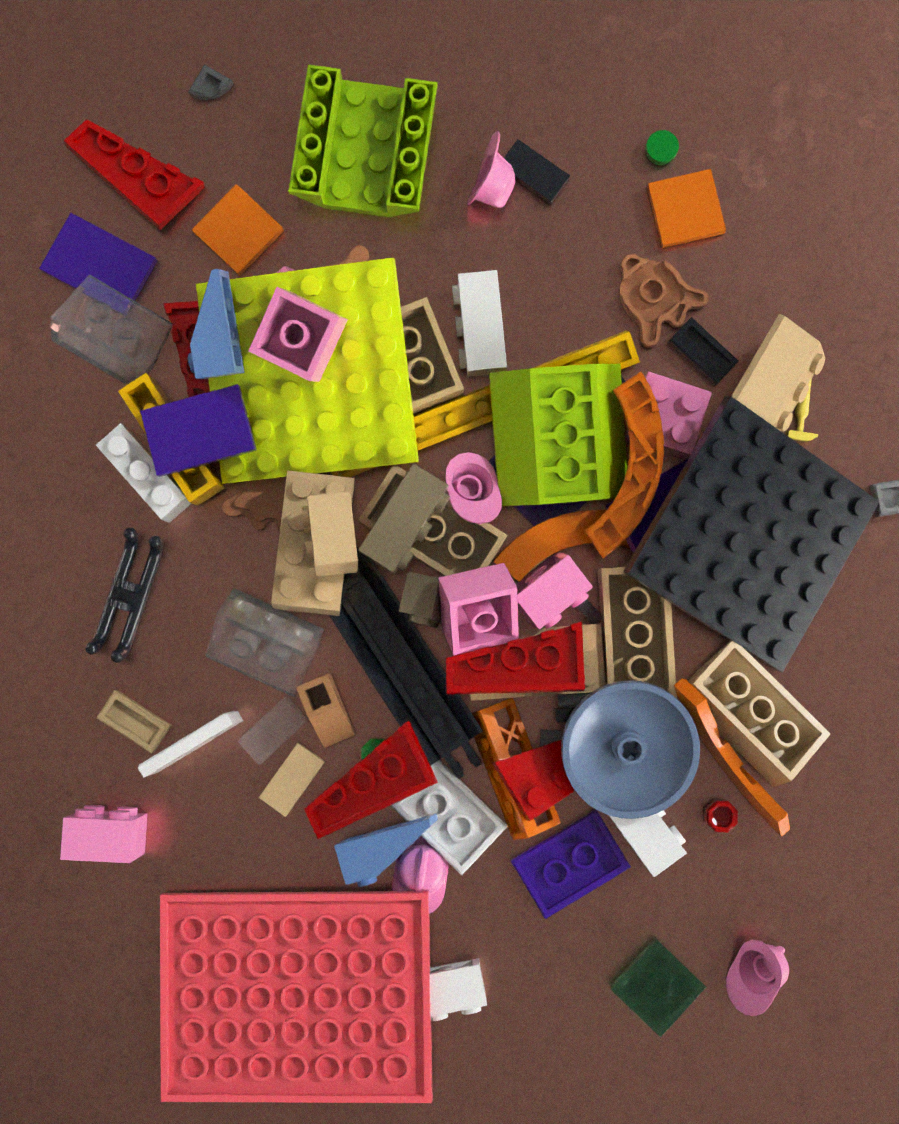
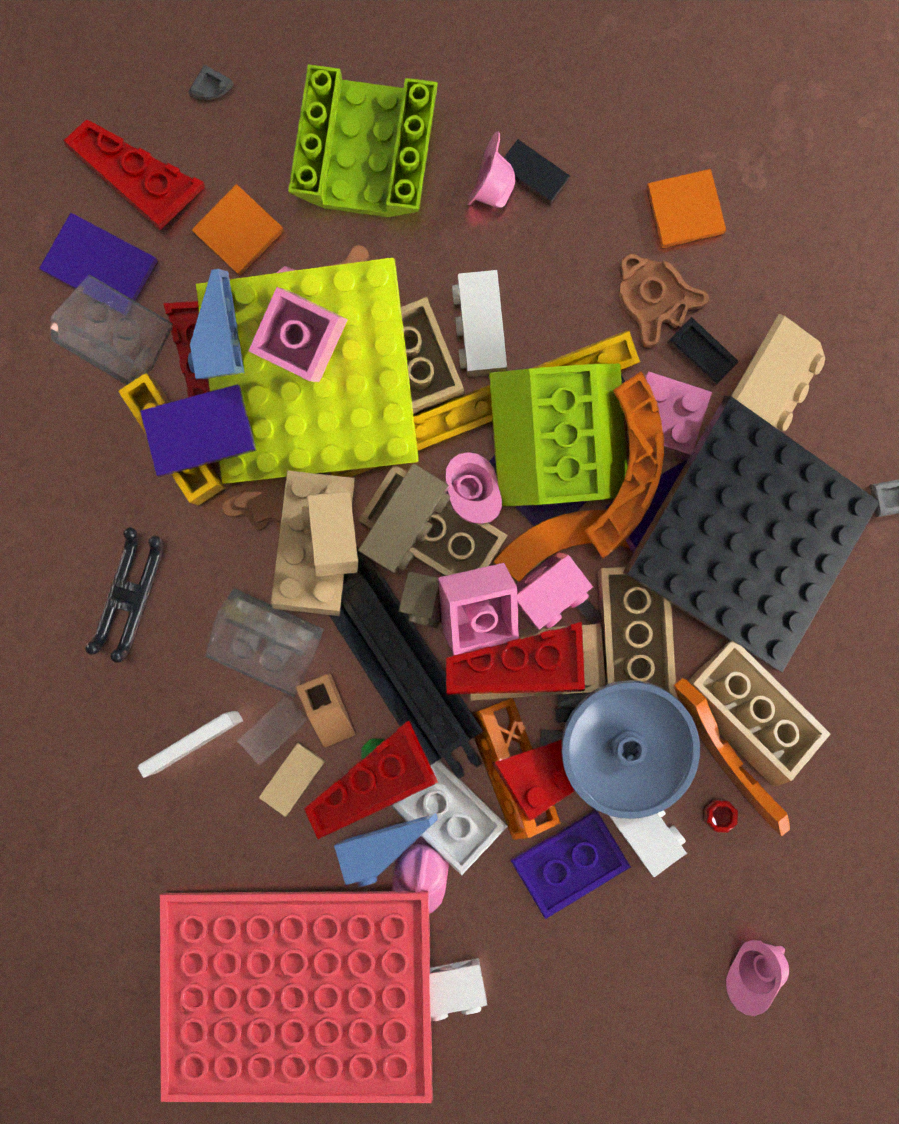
(104, 835): bright pink brick -> none
(134, 721): tan tile -> none
(137, 467): white brick -> none
(657, 987): clear green plate -> none
(662, 147): green tile -> none
(801, 413): light yellow piece -> none

